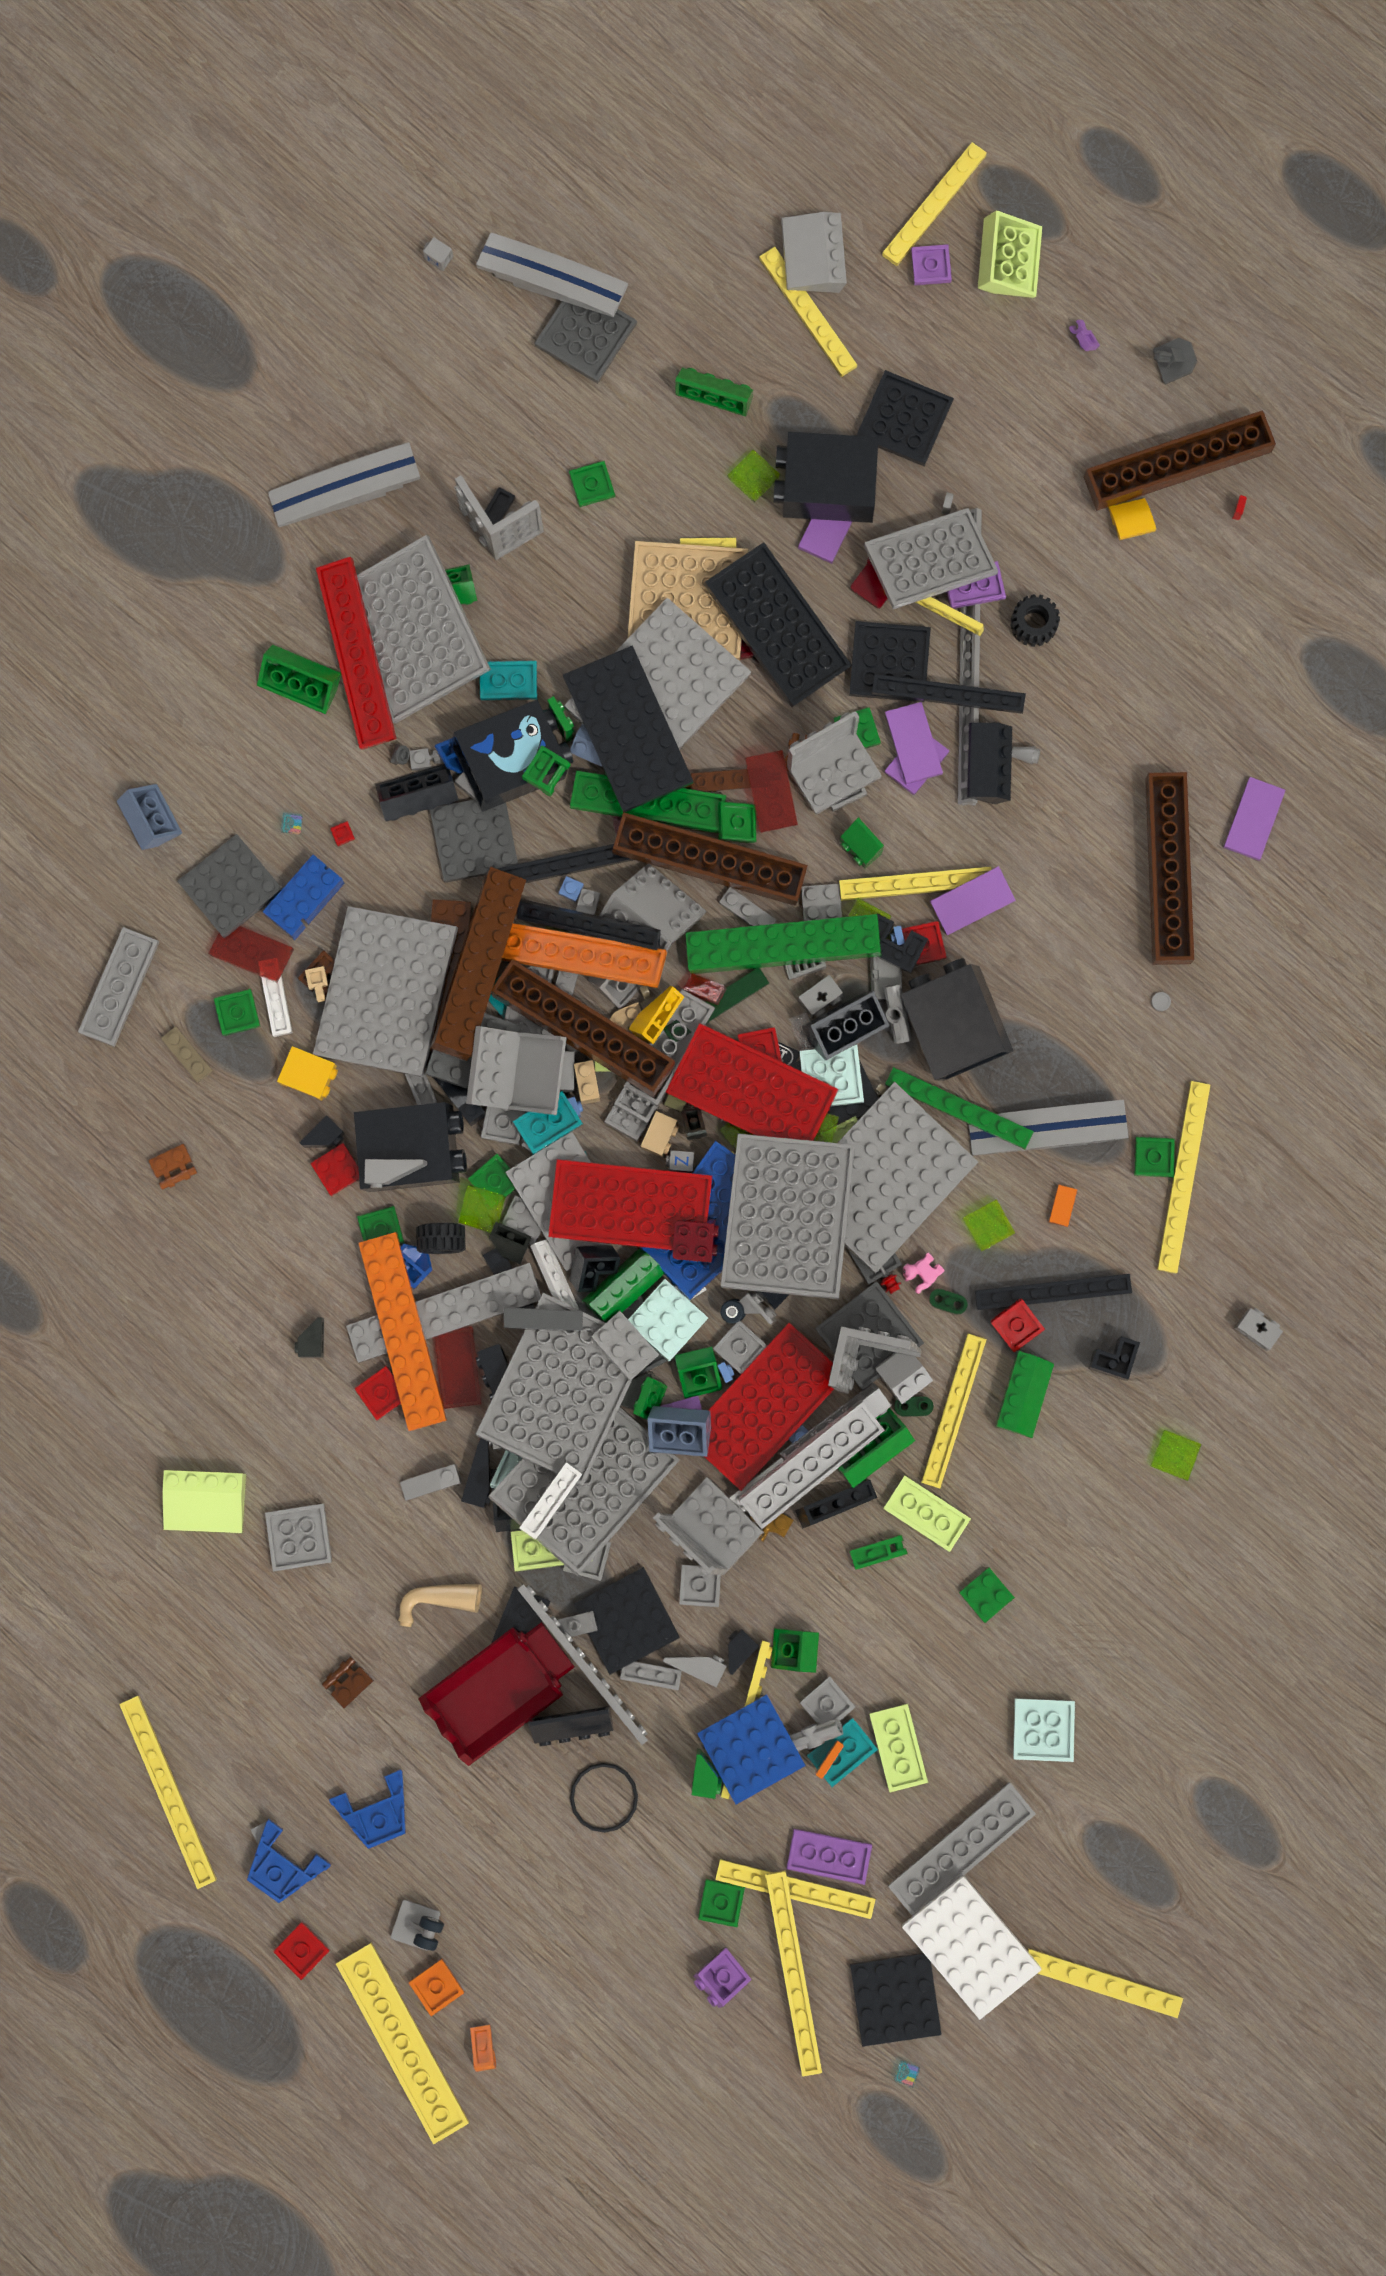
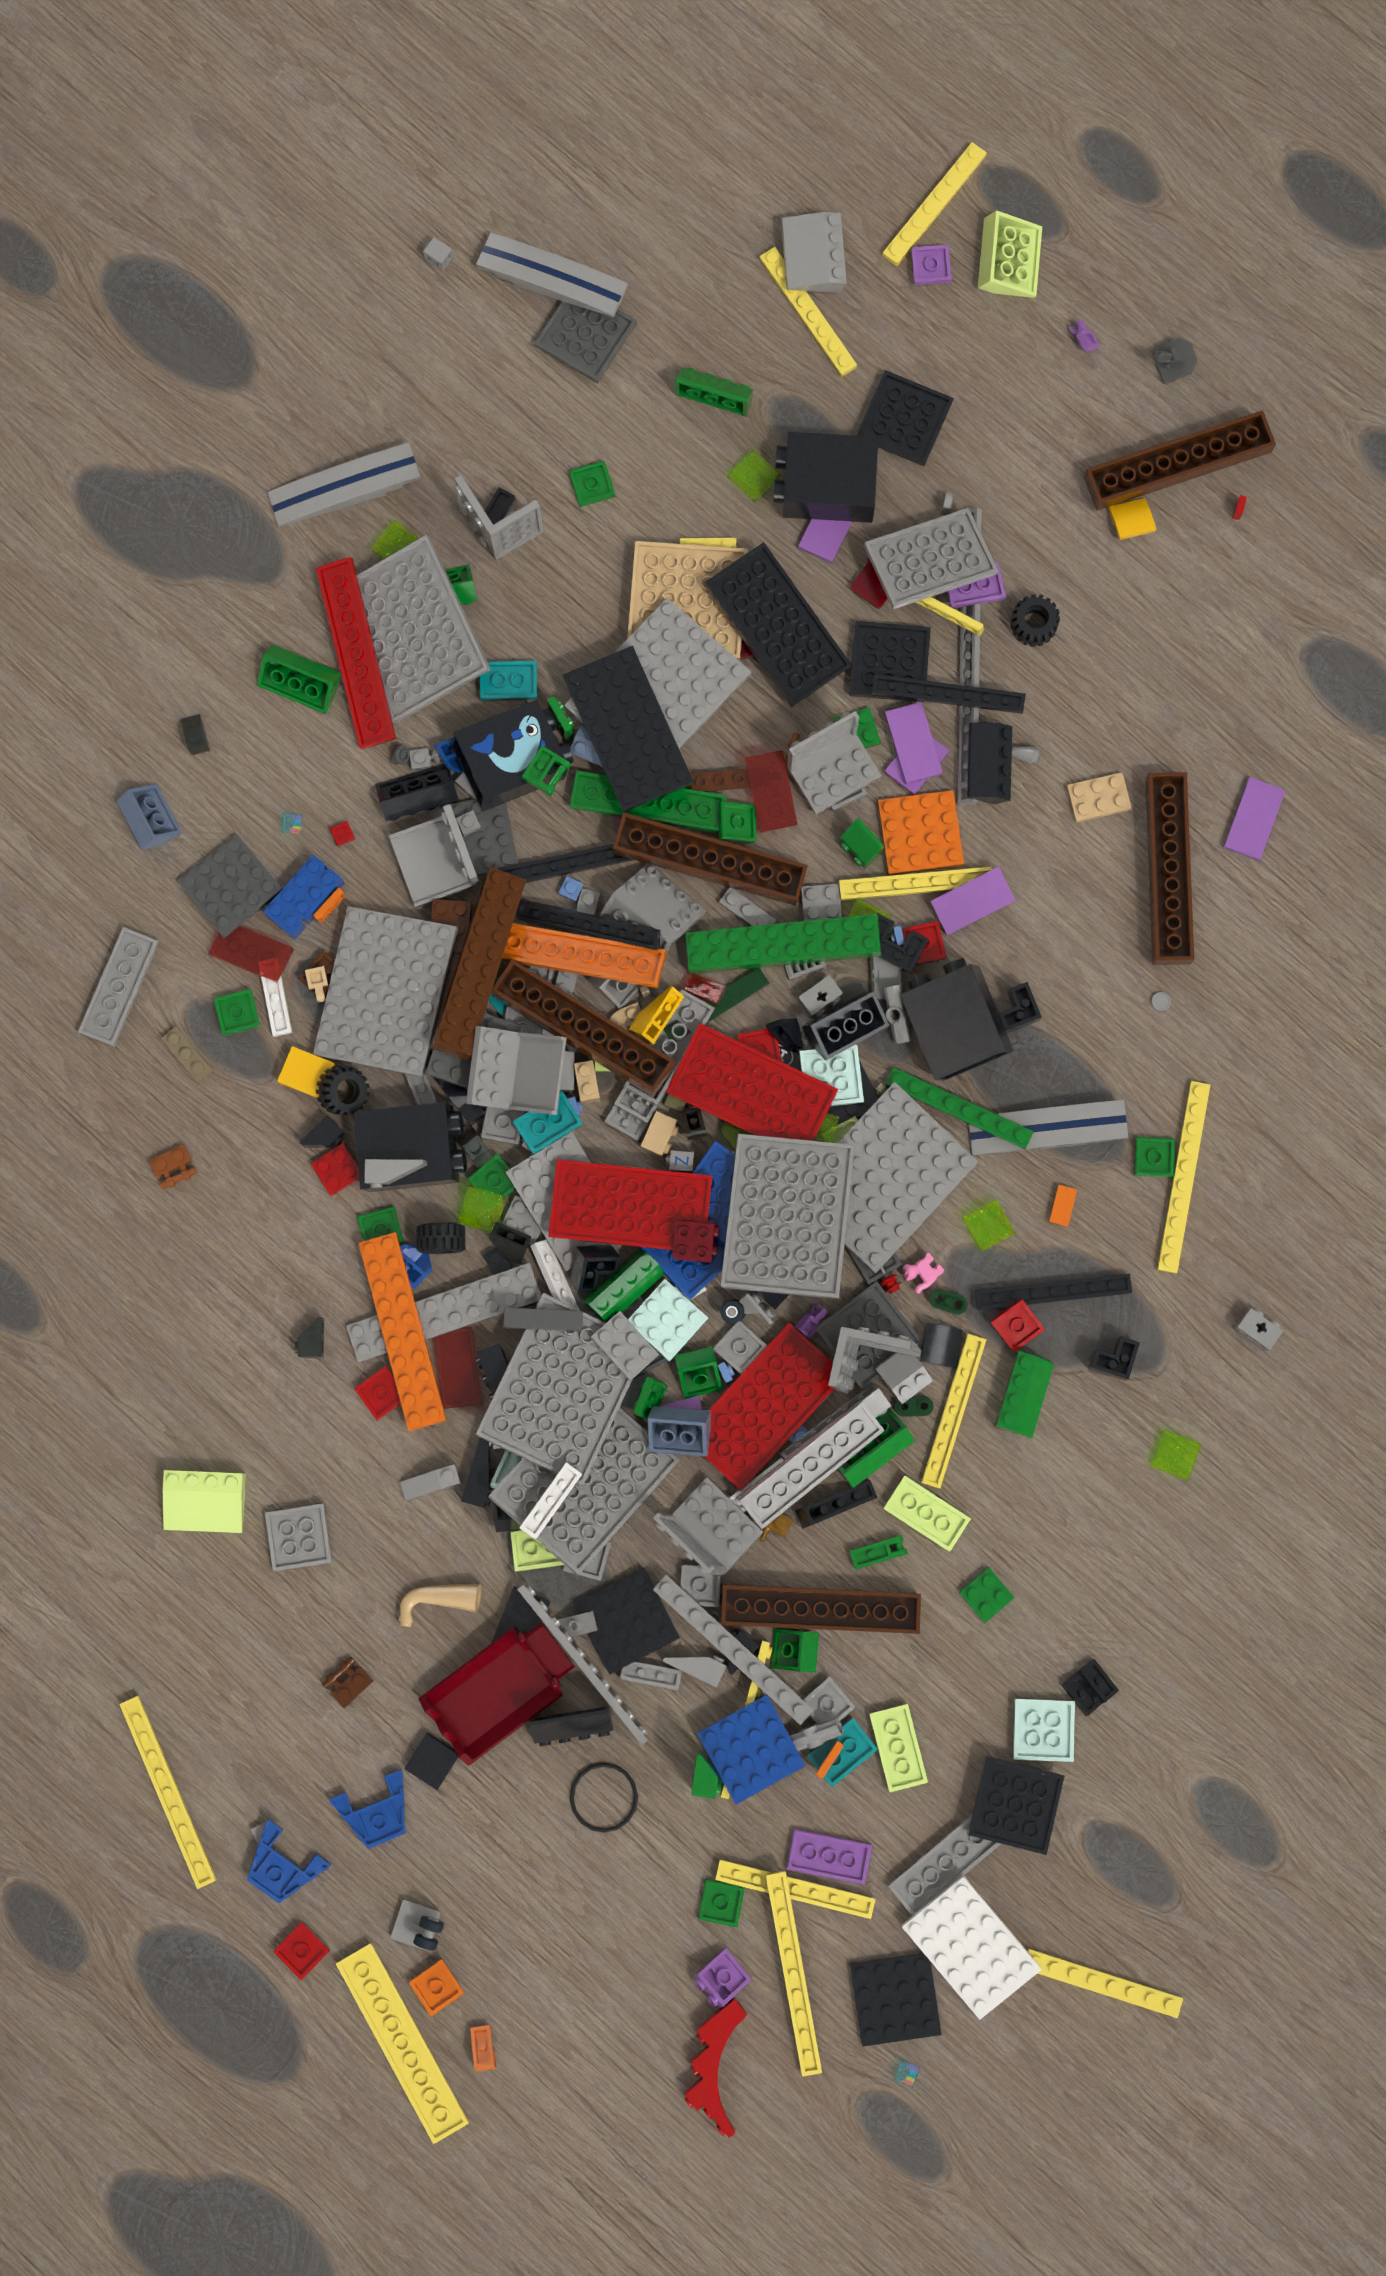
(195, 735): none -> pearl dark grey slope
(329, 905): none -> orange tile
(356, 1094): none -> black tyre
(393, 540): none -> clear neon green plate
(431, 1761): none -> black slope
(434, 859): none -> light grey bracket
(468, 823): none -> light grey plate
(475, 1147): none -> pearl dark grey slope
(705, 2090): none -> red arch
(733, 1649): none -> light grey plate
(786, 1033): none -> black slope
(811, 1321): none -> medium lavender plate
(821, 1609): none -> reddish brown brick
(920, 832): none -> orange plate
(941, 1345): none -> black slope
(1016, 1805): none -> black plate
(1024, 1009): none -> black brick
(1090, 1687): none -> black slope
(1098, 797): none -> tan plate

